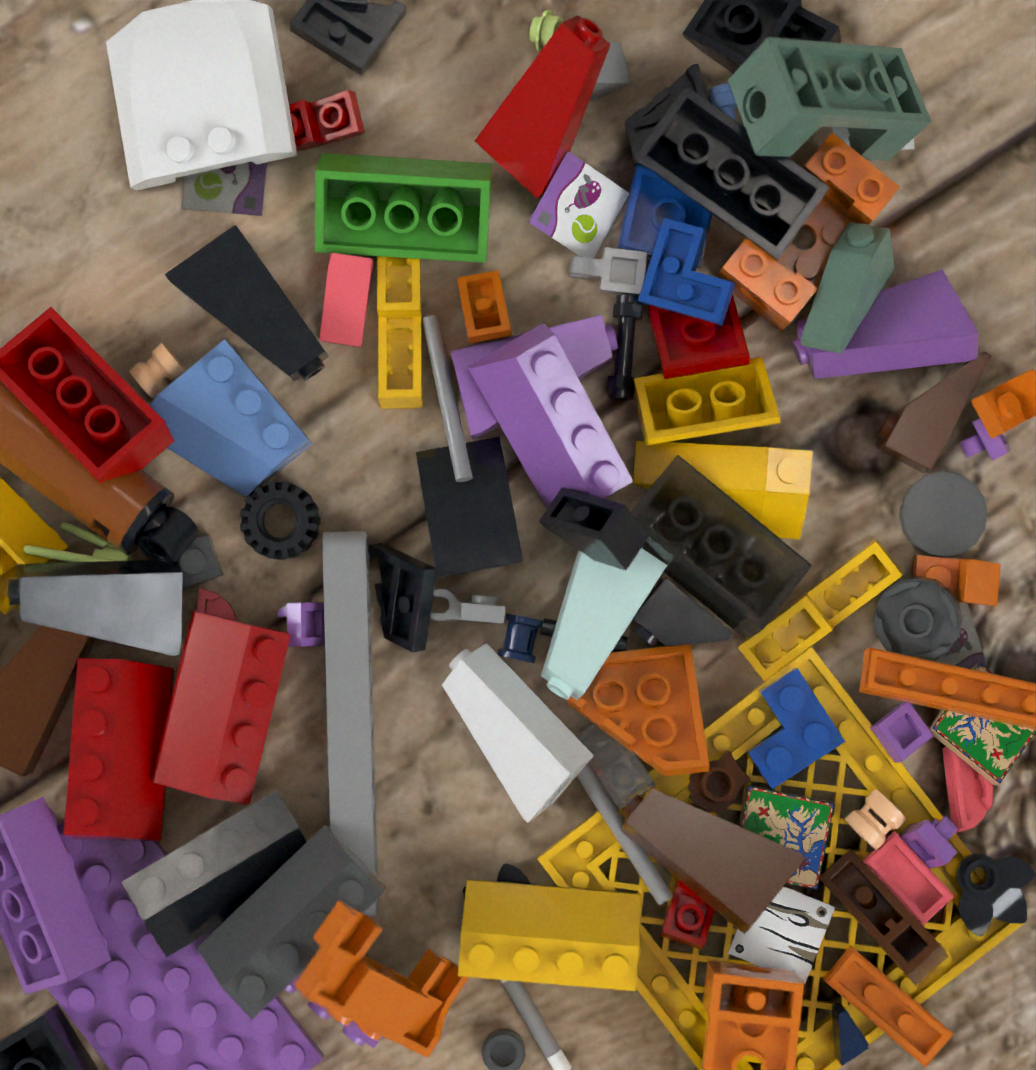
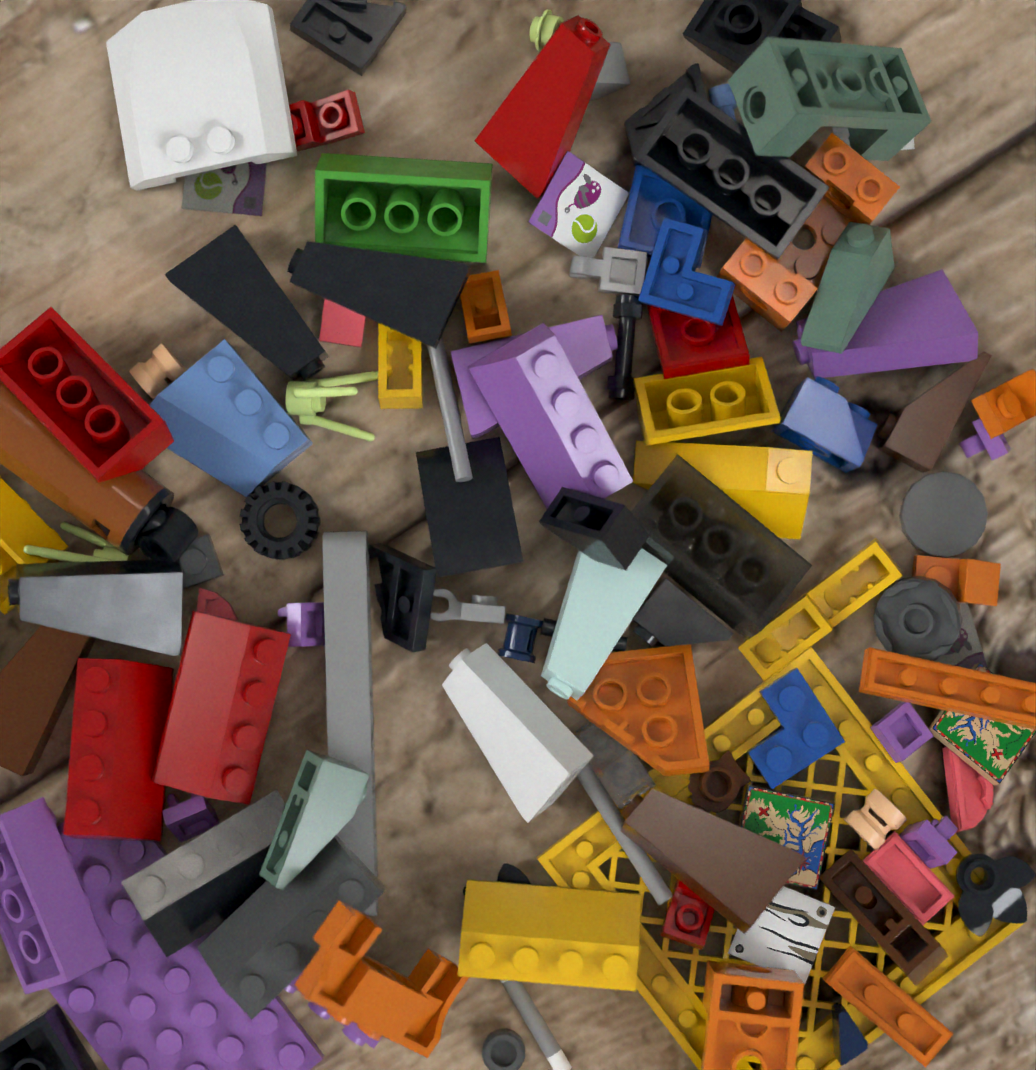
(189, 817): none -> medium lavender tile
(309, 397): none -> yellowish green plant
(316, 810): none -> sand green slope
(388, 288): none -> black slope
(826, 424): none -> slope

